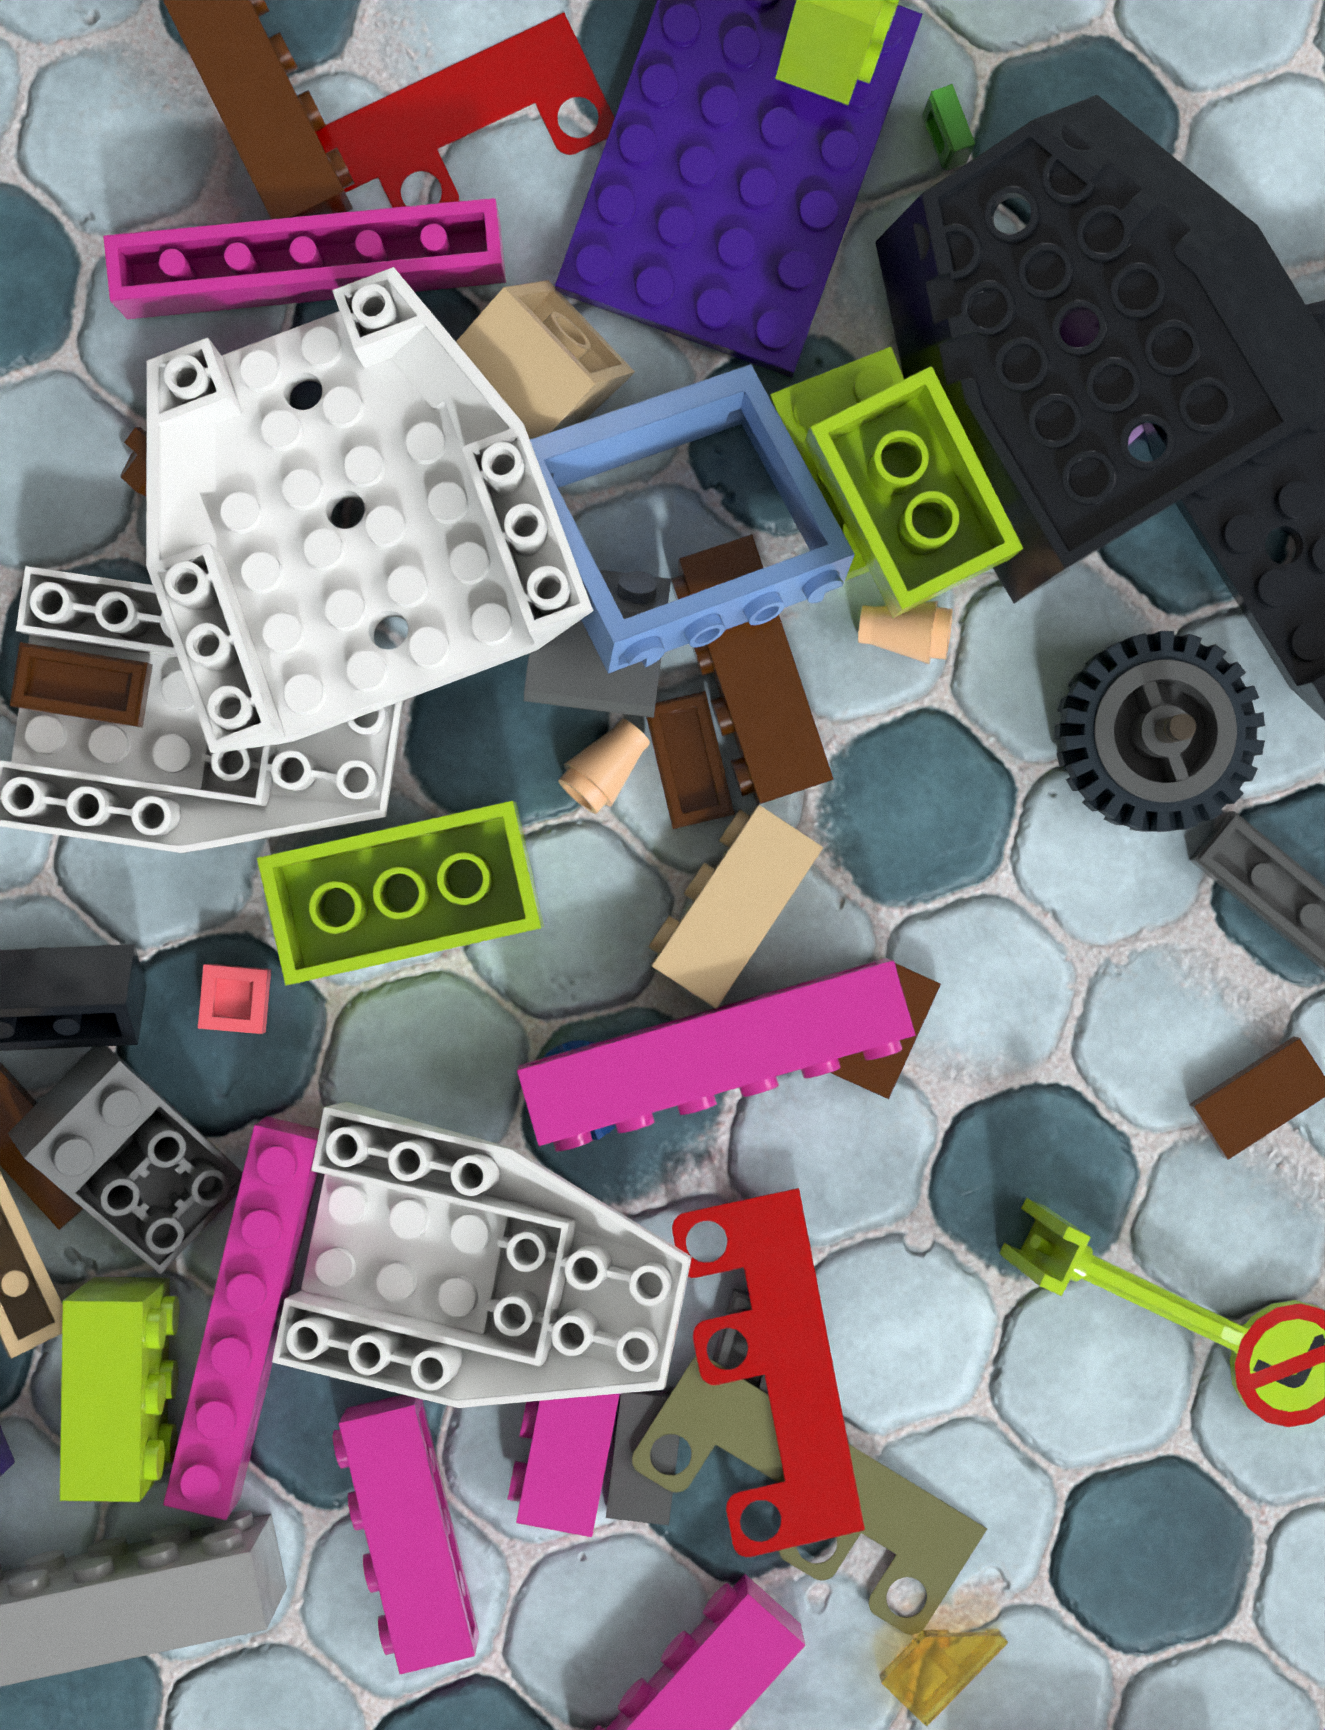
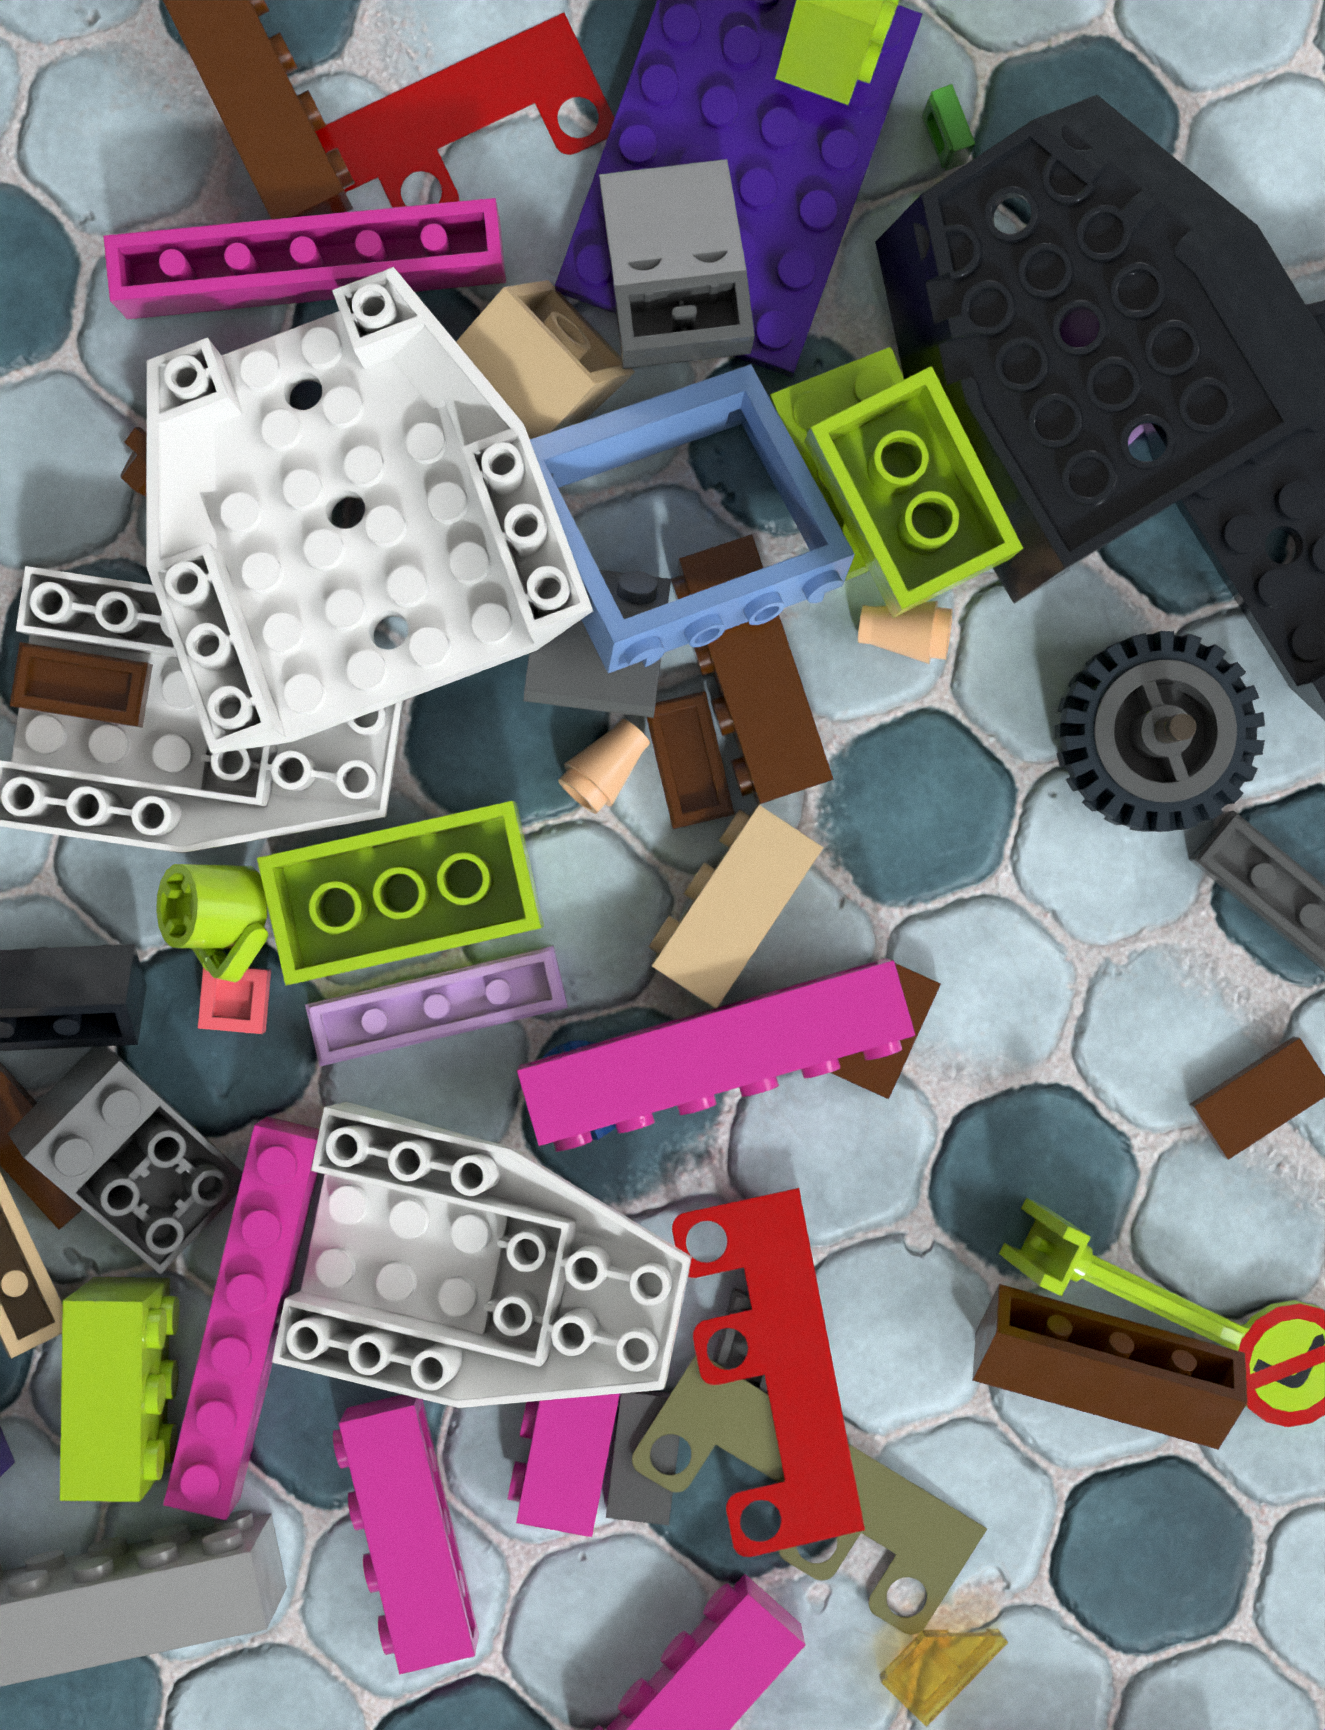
(214, 910): none -> lime piece
(436, 1006): none -> lavender tile
(676, 264): none -> slope
(1110, 1367): none -> reddish brown brick

